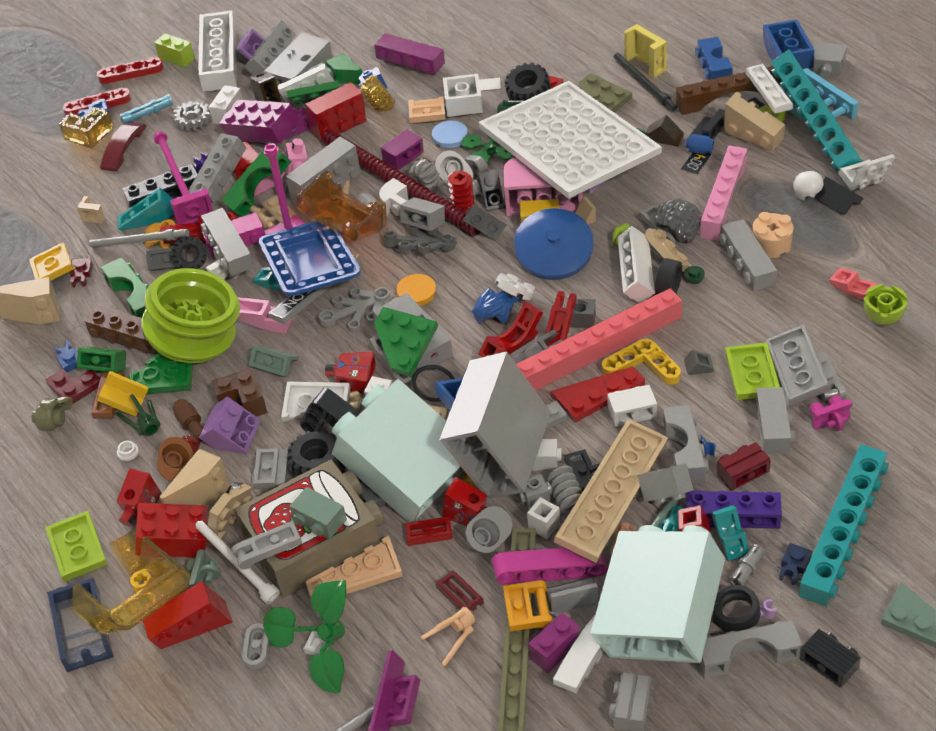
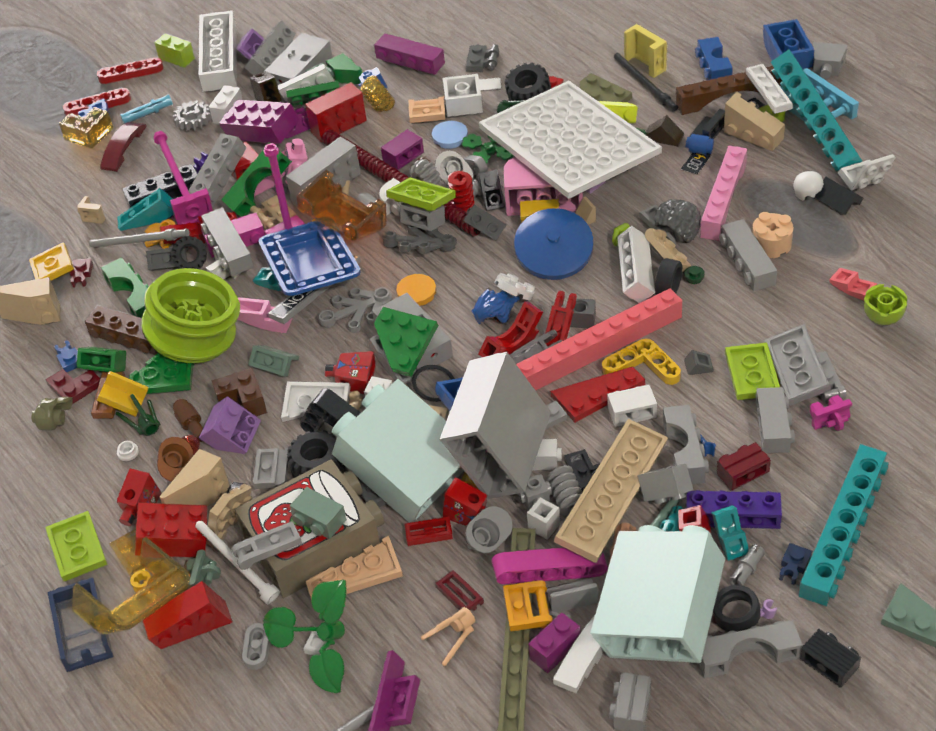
(420, 194): none -> lime plate
(477, 57): none -> dark grey plate
(624, 110): none -> neon yellow brick

